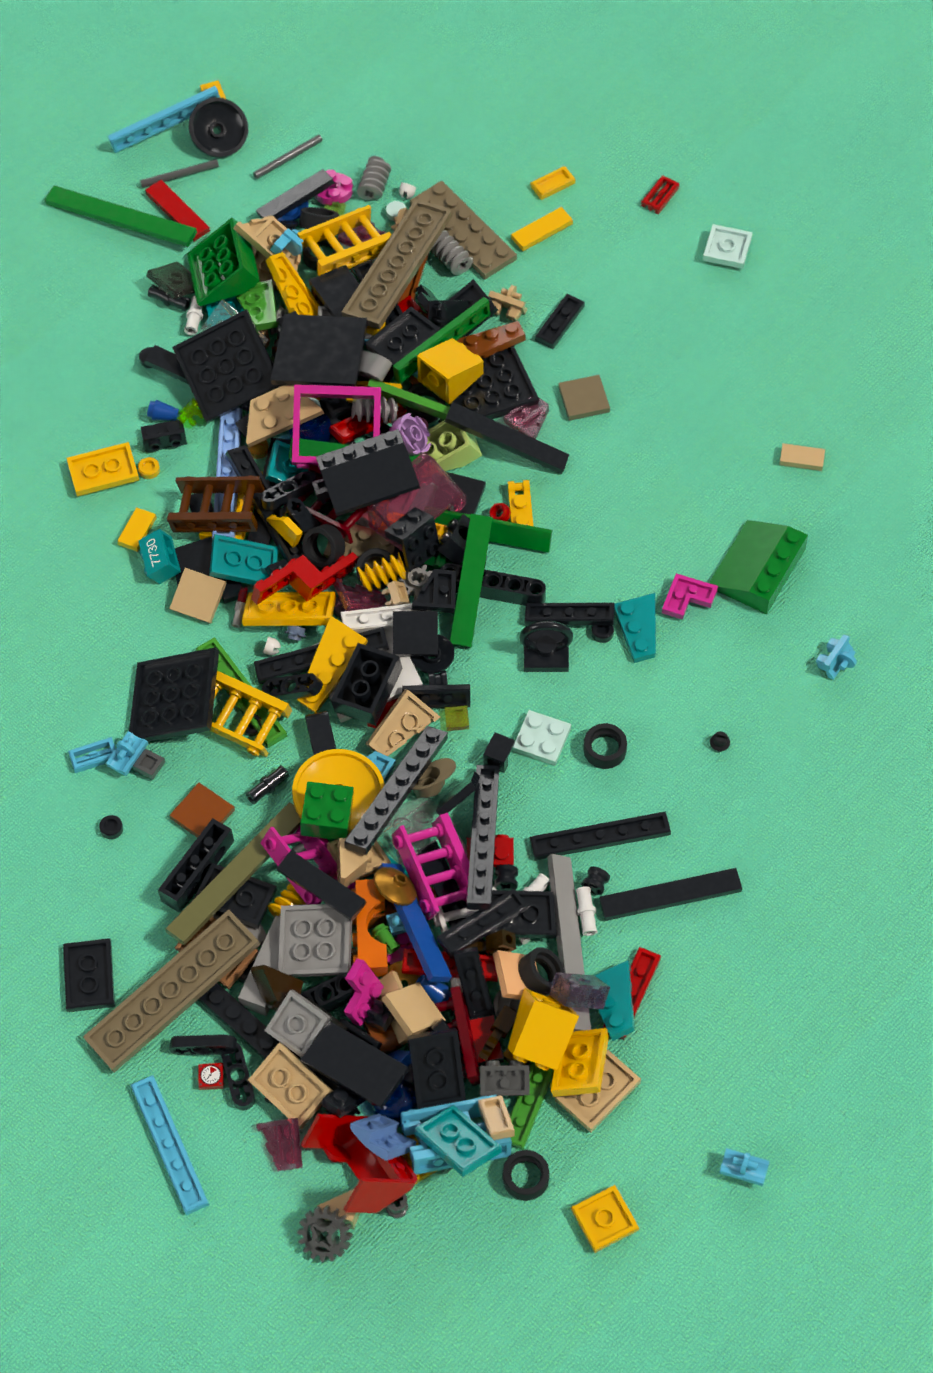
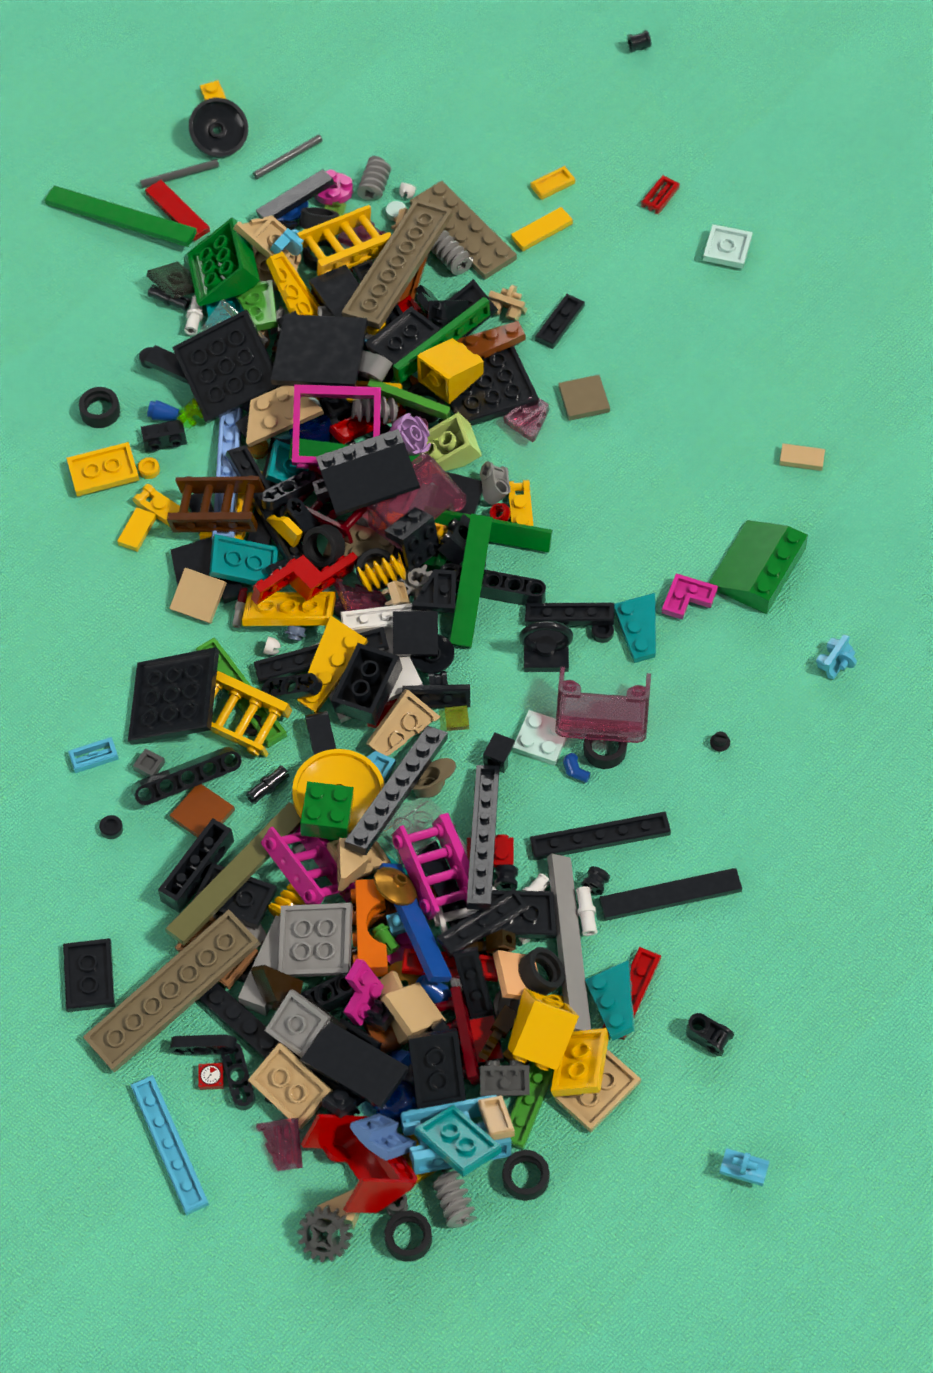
(99, 420): none -> black tyre
(126, 753): medium azure hips -> none
(158, 505): none -> yellow plate
(159, 121): medium azure tile -> none
(159, 556): teal brick -> none
(198, 775): none -> black beam
(321, 885): black tile -> none
(404, 1217): none -> black tyre
(453, 1201): none -> light grey piece
(458, 794): black tile -> none
(494, 482): none -> light grey piece
(506, 438): black tile -> none
(573, 770): none -> blue arm
(579, 990): clear purple brick -> none
(601, 714): none -> clear pink windscreen
(604, 1218): yellow plate -> none
(638, 40): none -> black bush
(710, 1034): none -> black piece

